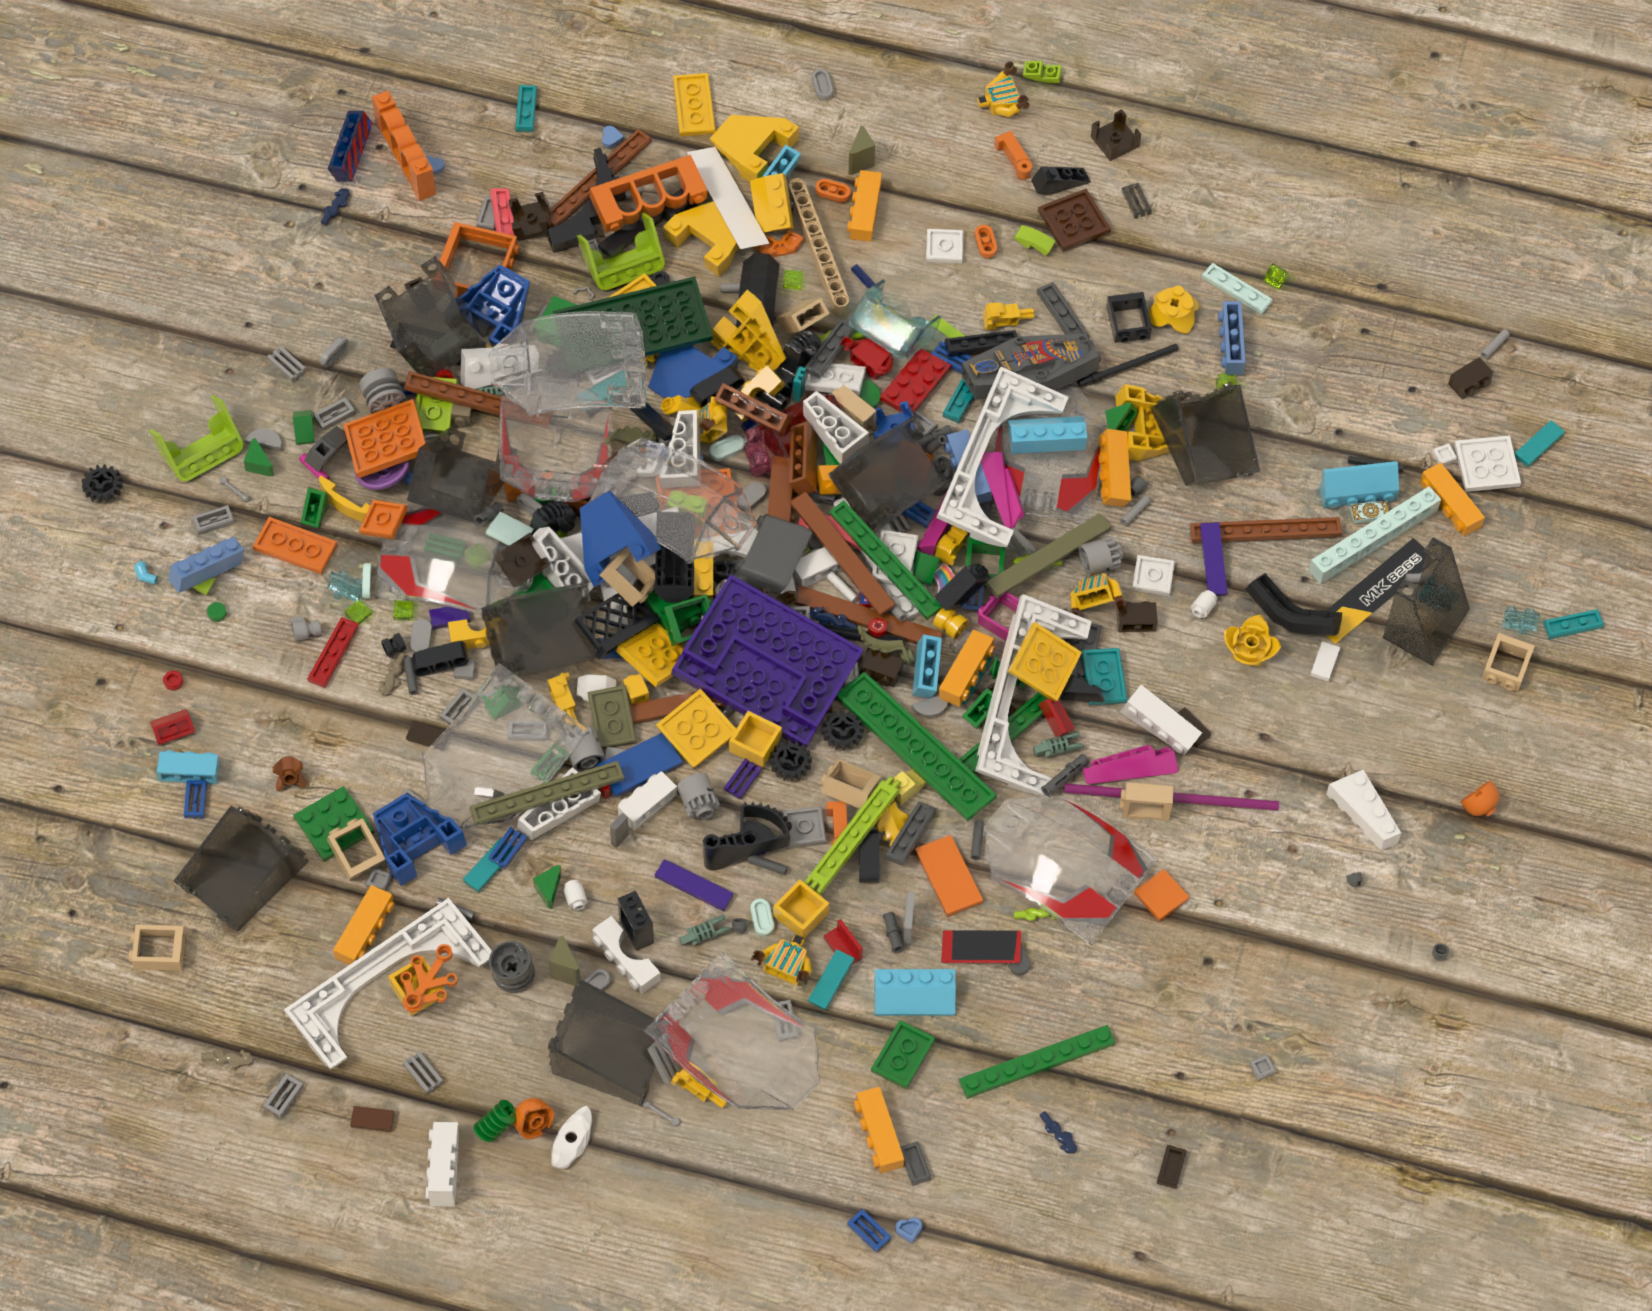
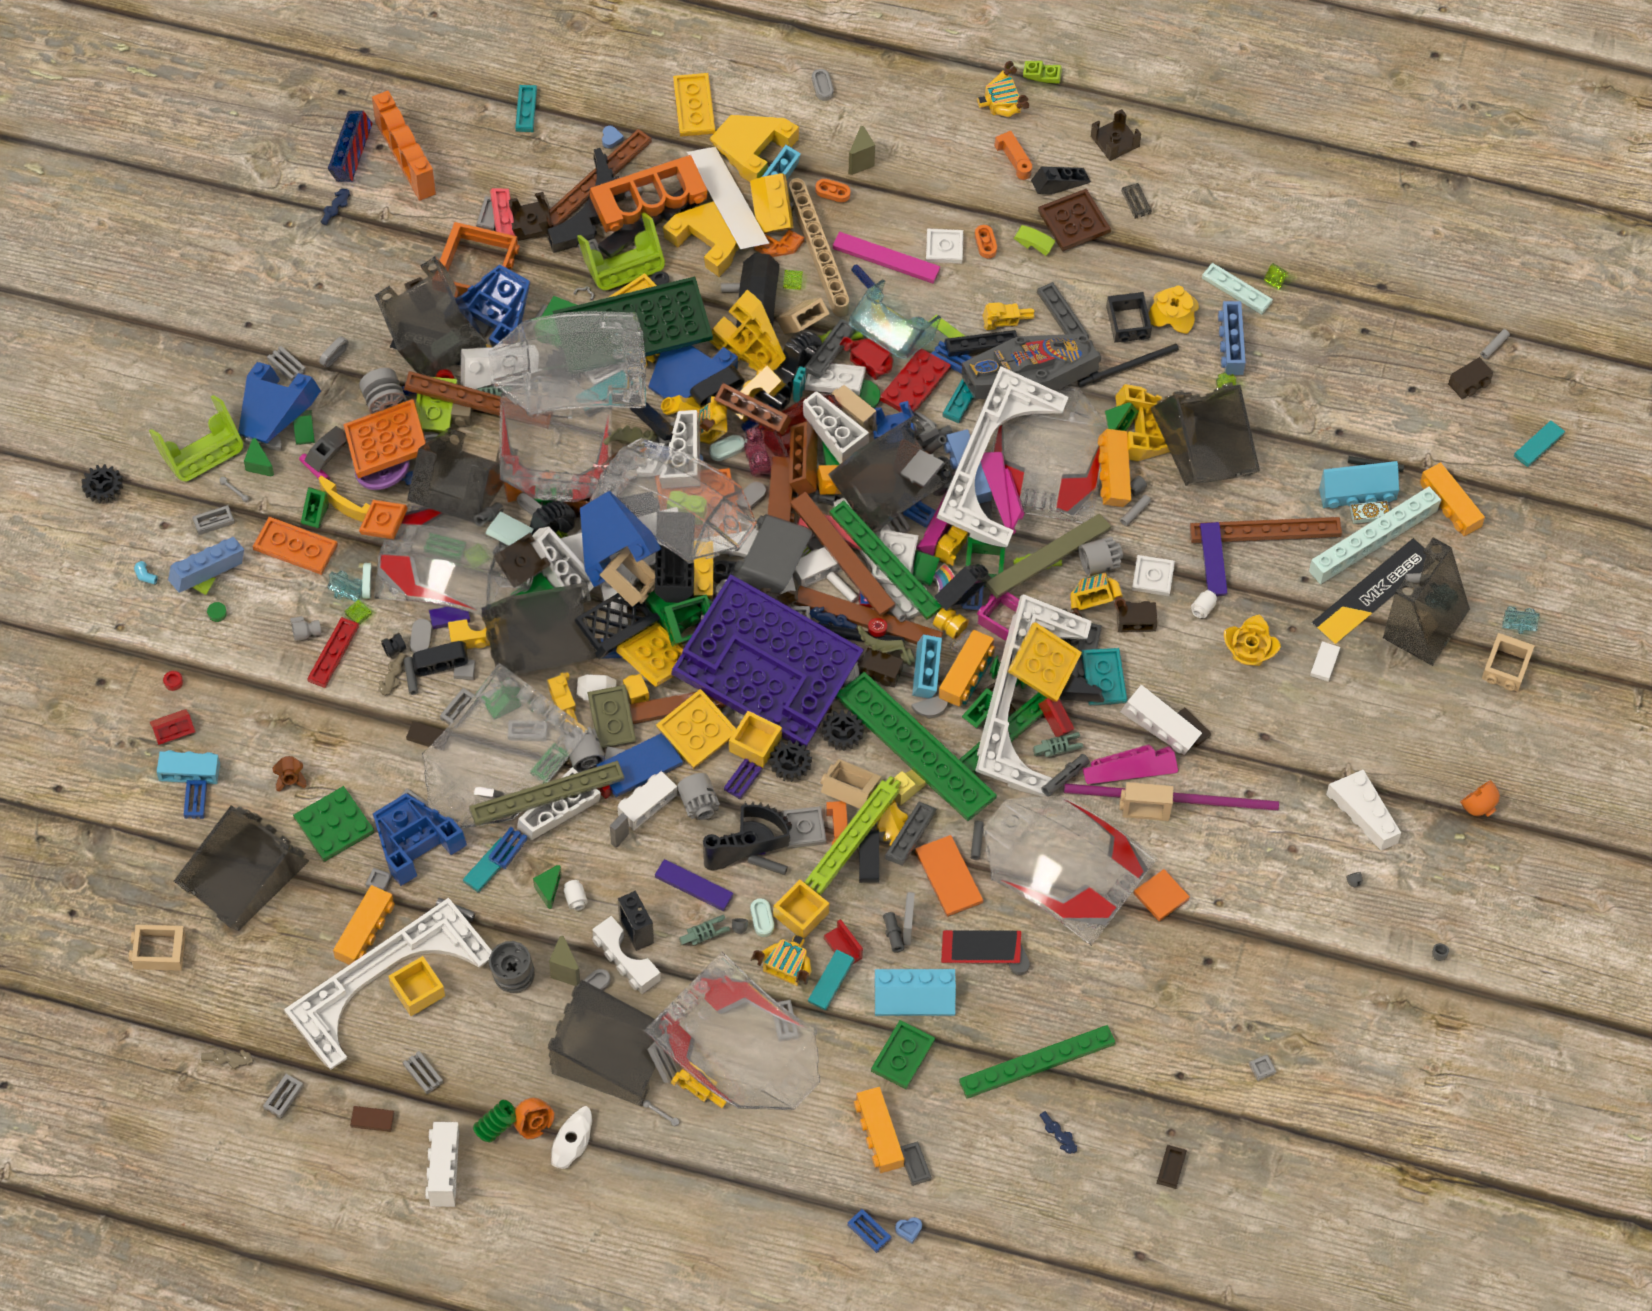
(270, 406): none -> blue wedge
(335, 416): light grey tile -> none
(363, 867): tan window -> none
(403, 610): clear neon green tile -> none
(428, 981): orange plant -> none
(437, 164): medium blue tile -> none
(865, 206): light orange brick -> none
(886, 257): none -> dark pink tile
(922, 468): none -> light grey piece
(930, 431): none -> light grey tile
(1020, 544): light grey tile -> none
(1031, 914): lime animal -> none
(1047, 435): medium azure slope -> none
(1289, 615): black piece -> none
(1444, 454): white tile -> none
(1487, 463): white plate -> none
(1573, 624): teal tile -> none

